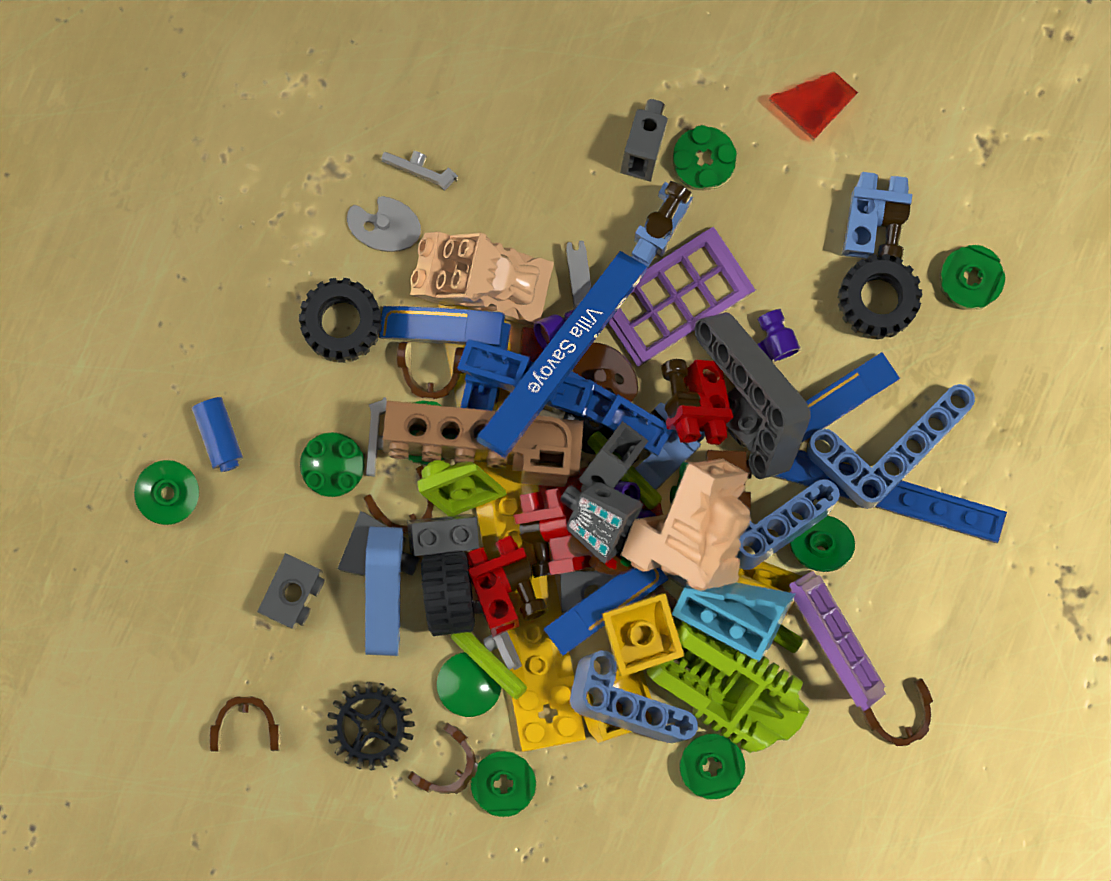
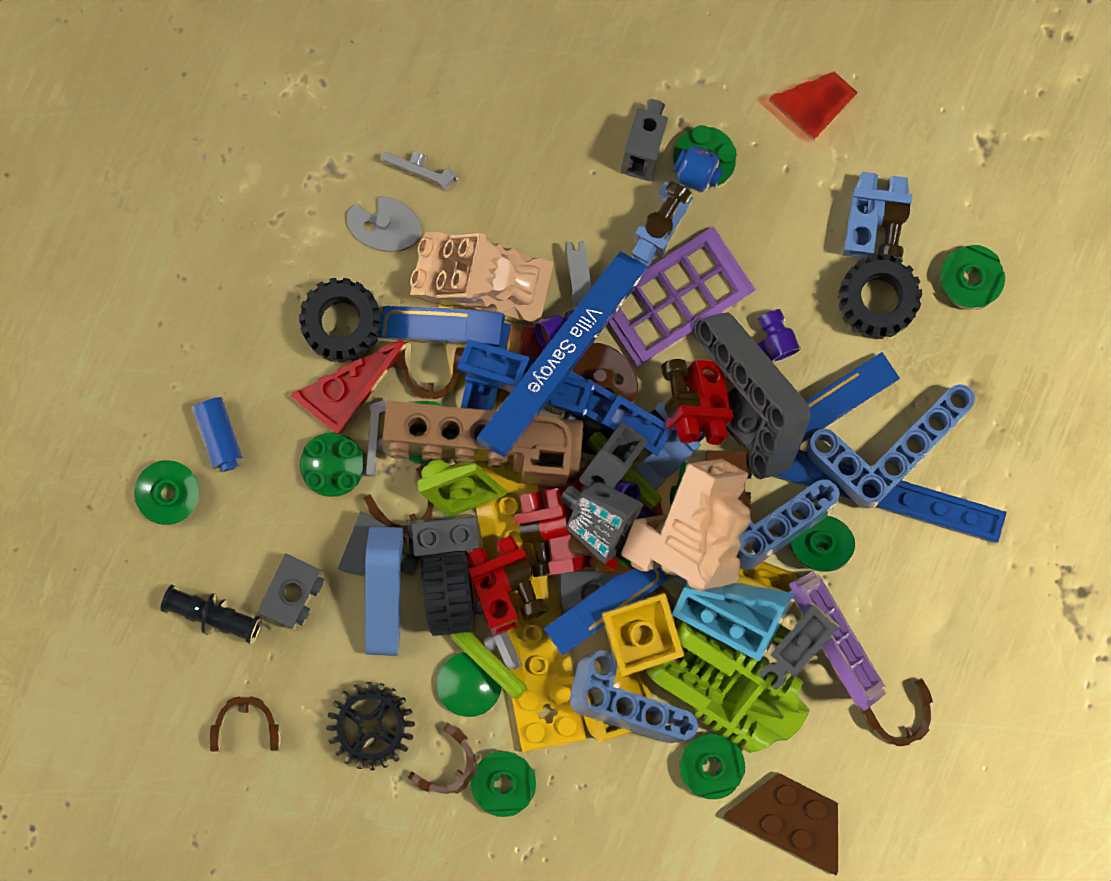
(210, 614): none -> black piece
(341, 395): none -> red wing
(698, 168): none -> blue head
(792, 819): none -> reddish brown wing
(801, 644): none -> dark grey plate

